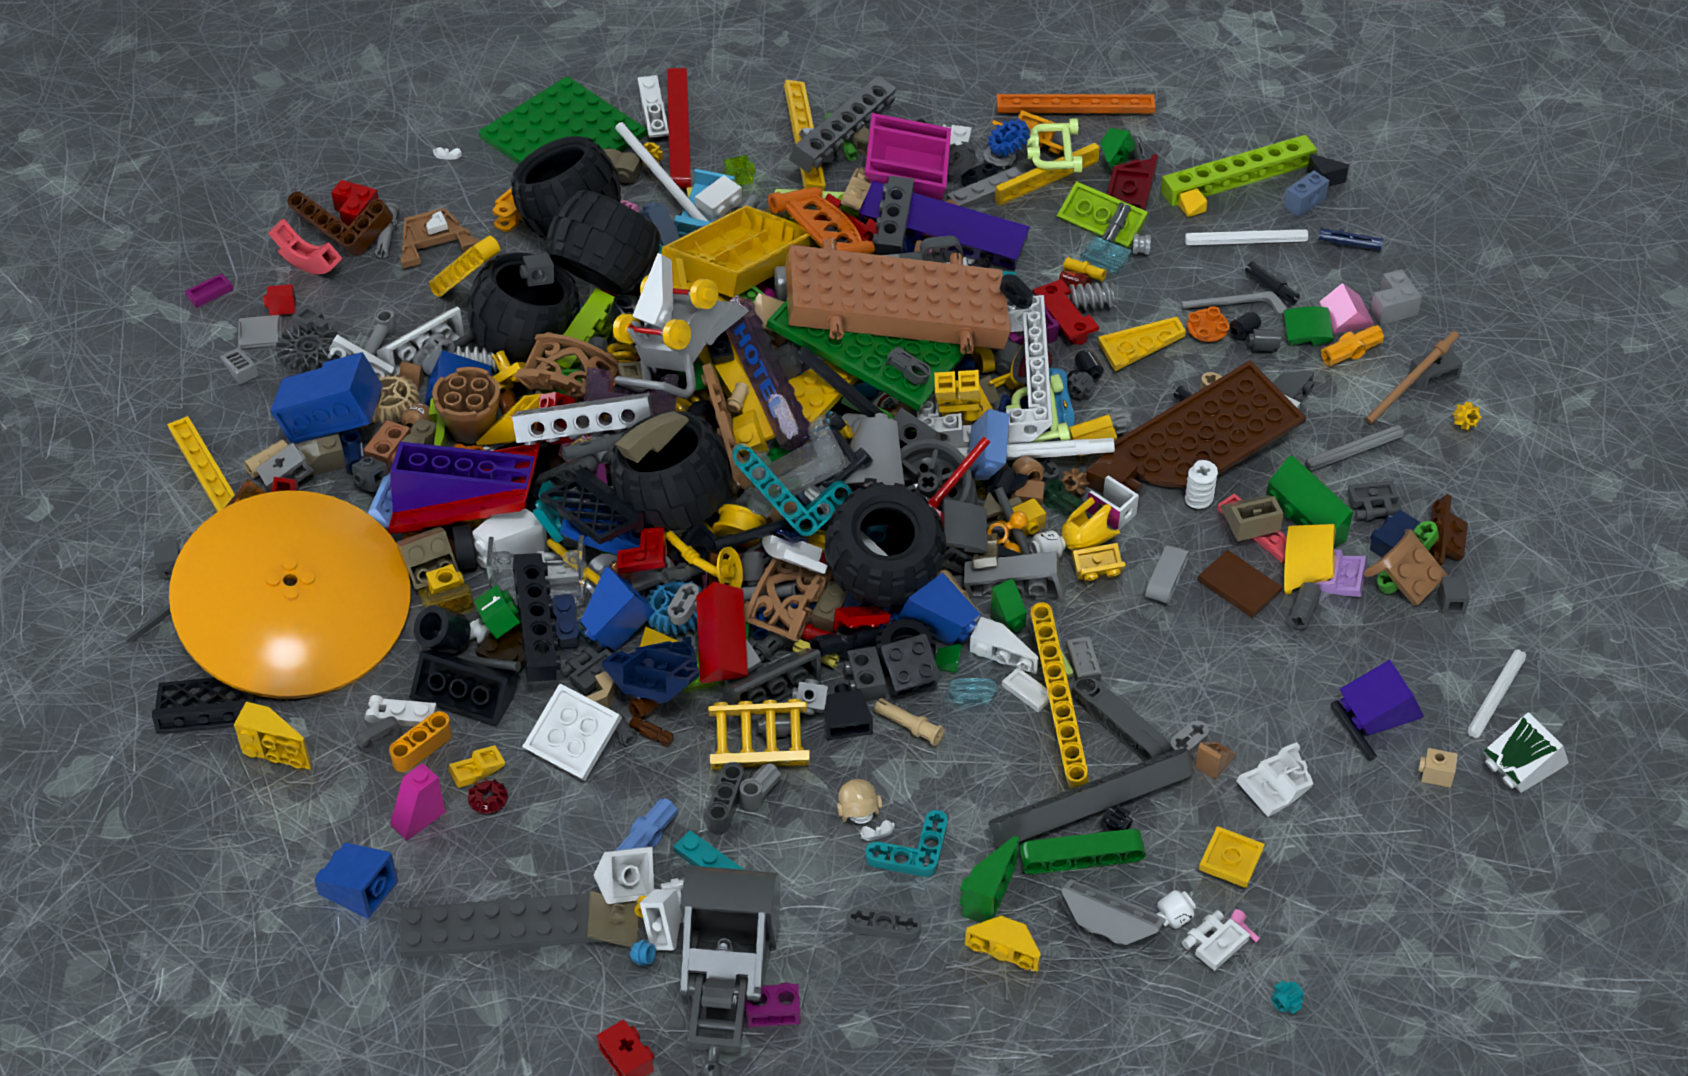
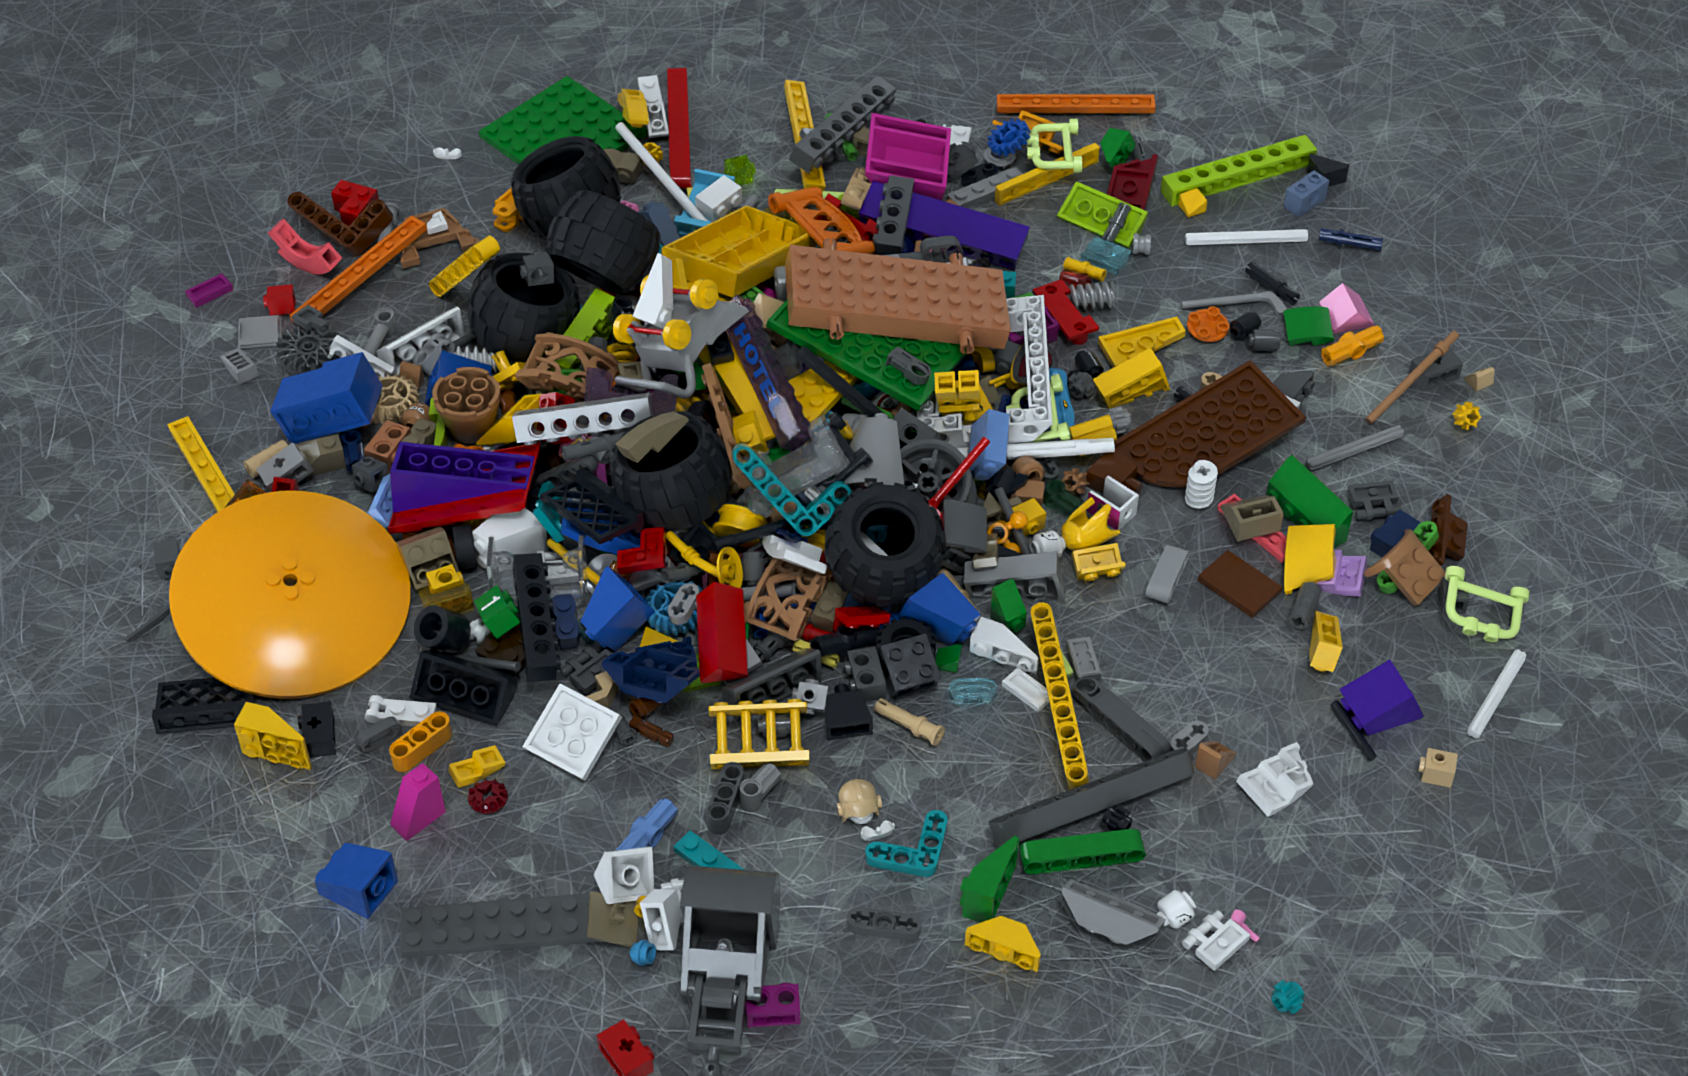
(318, 728): none -> black brick
(365, 266): none -> orange plate
(634, 107): none -> yellow slope
(737, 398): tan pin -> none
(1016, 291): black beam -> none
(1132, 379): none -> yellow wedge
(1231, 857): yellow plate -> none
(1325, 642): none -> yellow slope
(1396, 298): light grey brick -> none
(1471, 625): none -> yellowish green bar
(1481, 378): none -> tan slope
(1525, 754): slope -> none

